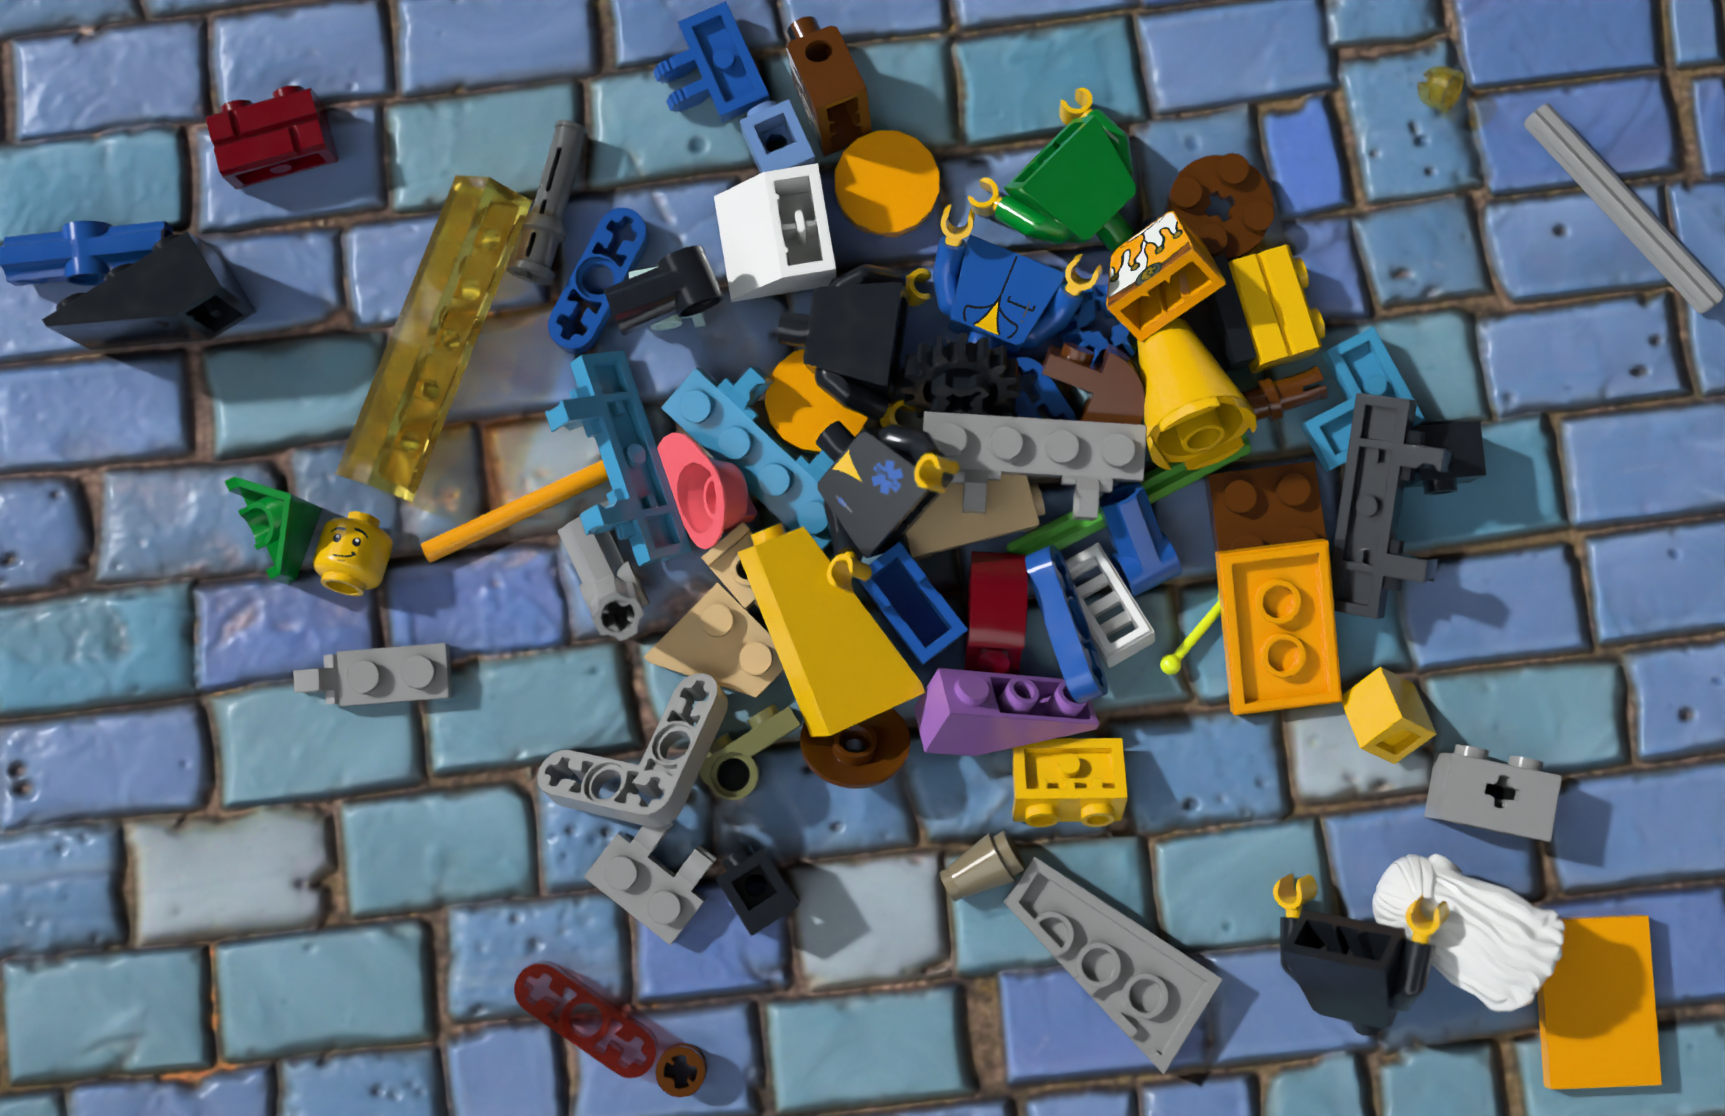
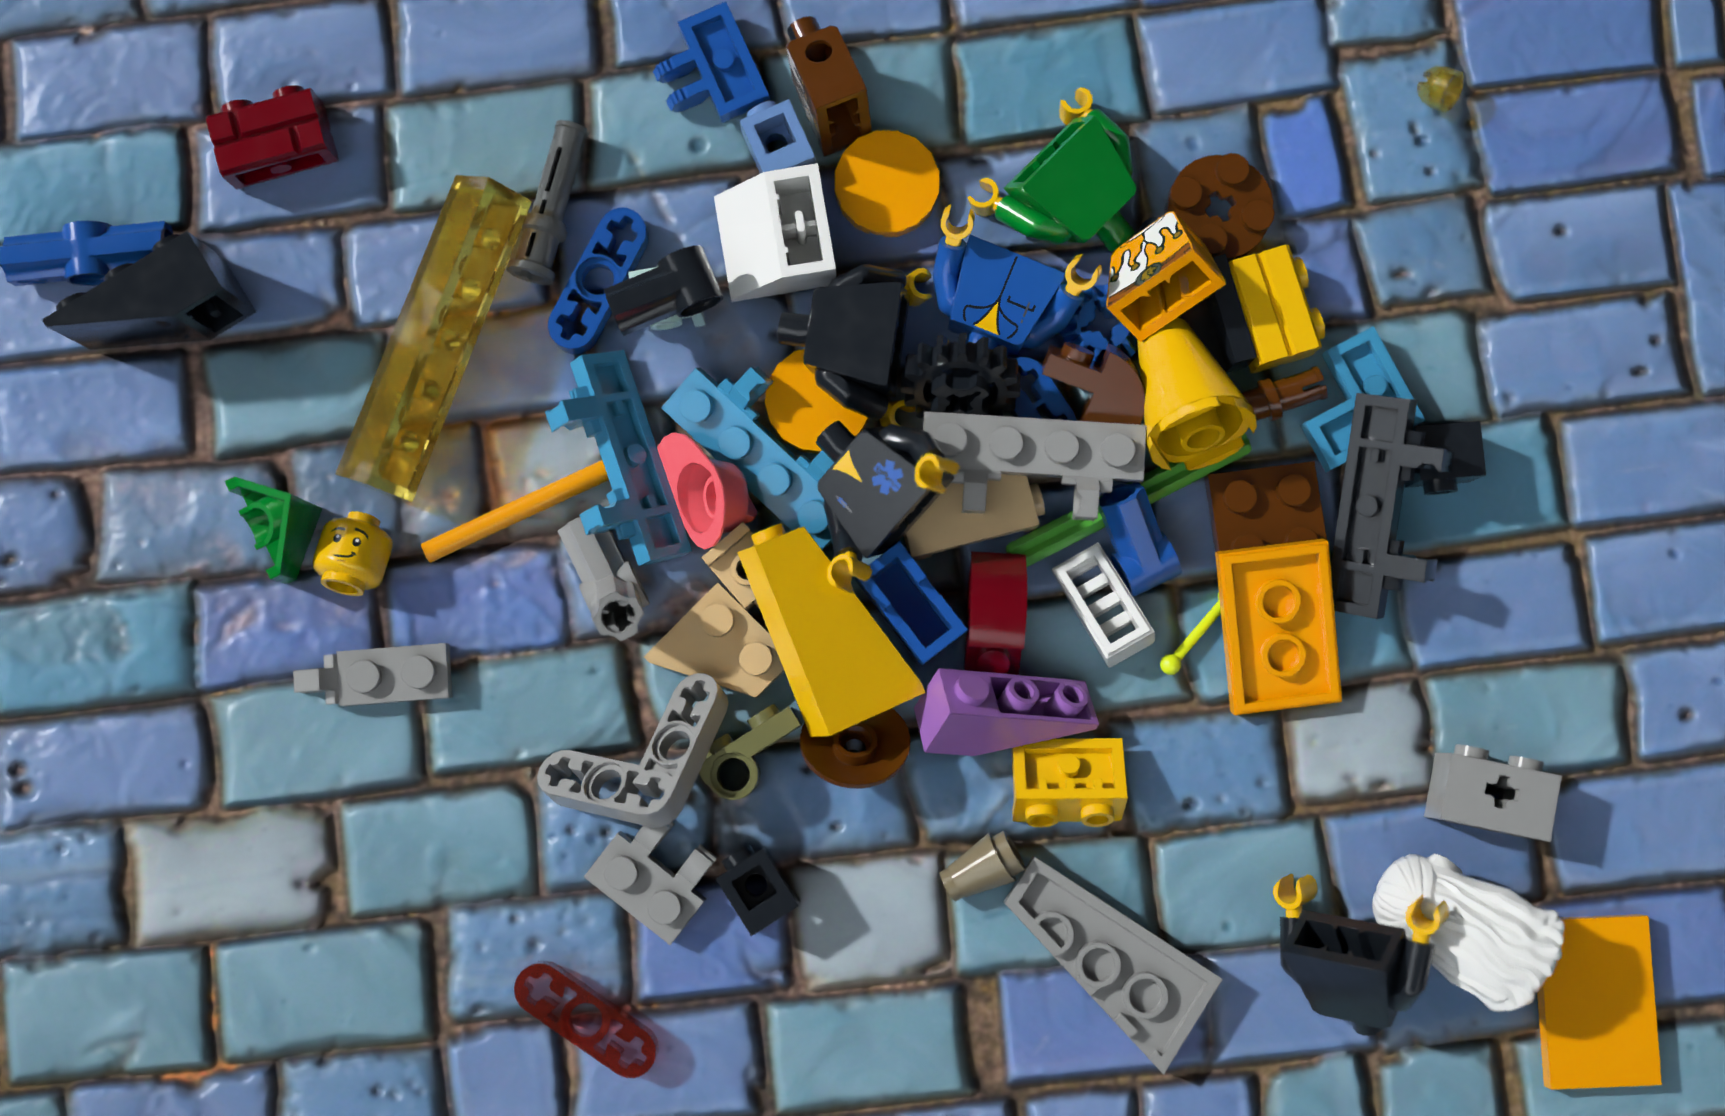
(668, 1081): reddish brown bush -> none
(1066, 624): blue beam -> none
(1387, 715): yellow panel -> none
(1624, 208): light grey axle -> none

